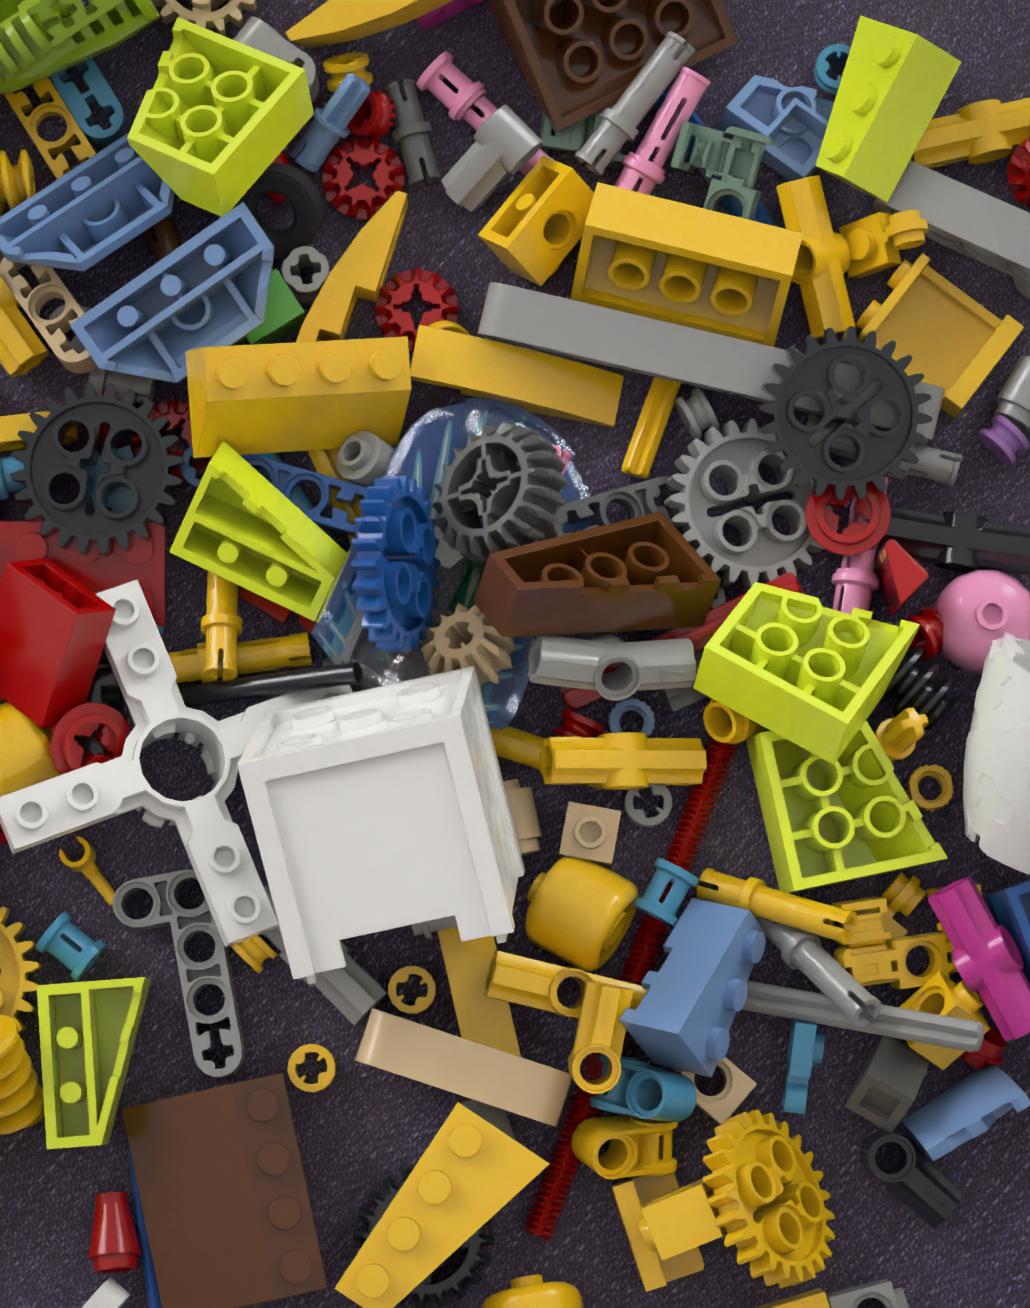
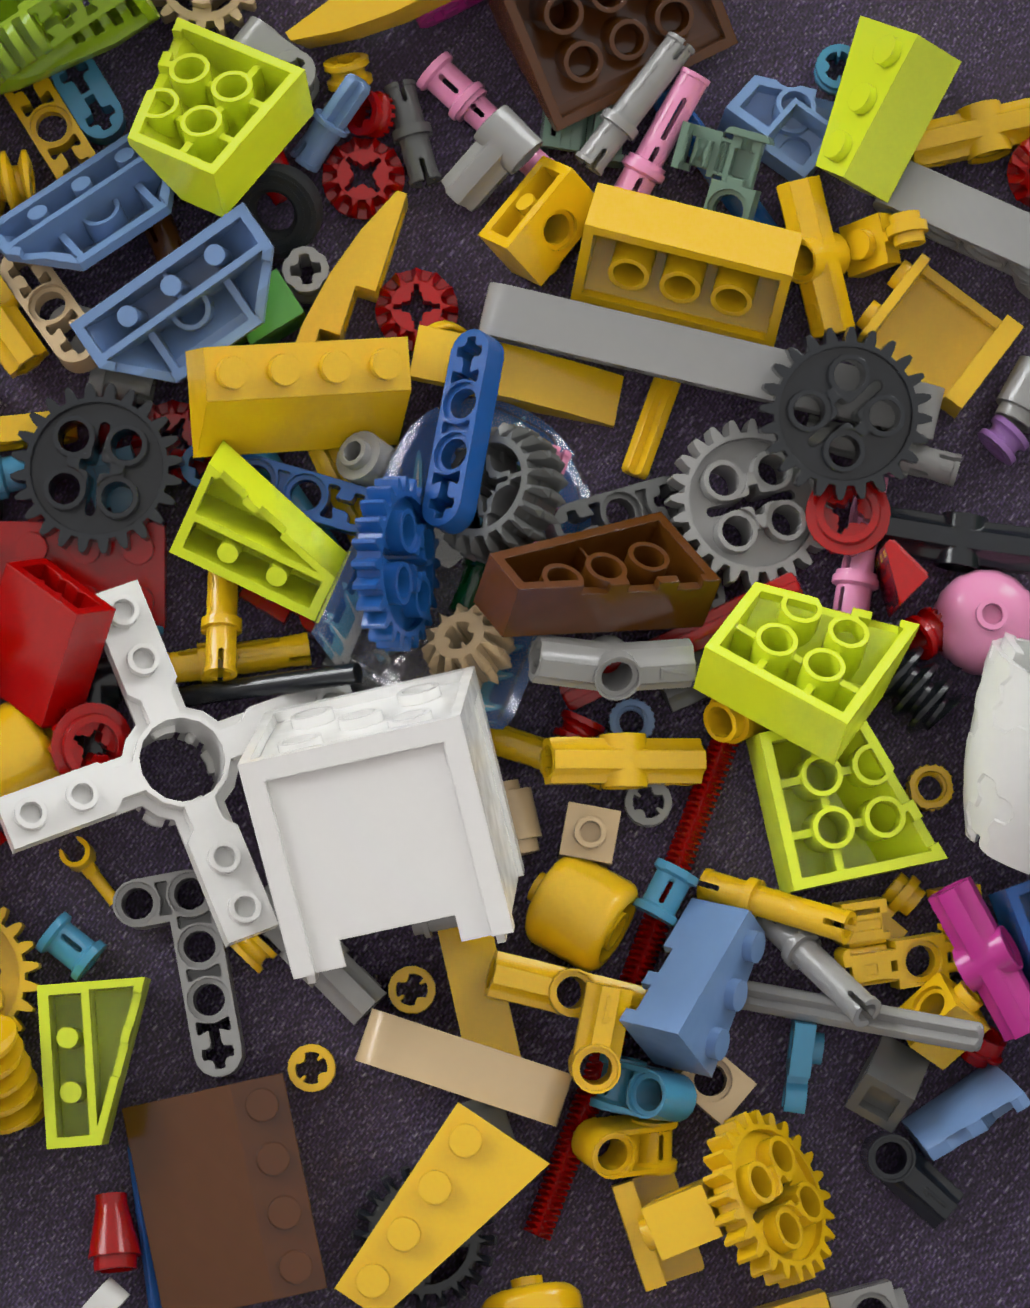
(464, 377): none -> blue beam
(696, 413): light grey bush -> none
(901, 733): yellow axle -> none

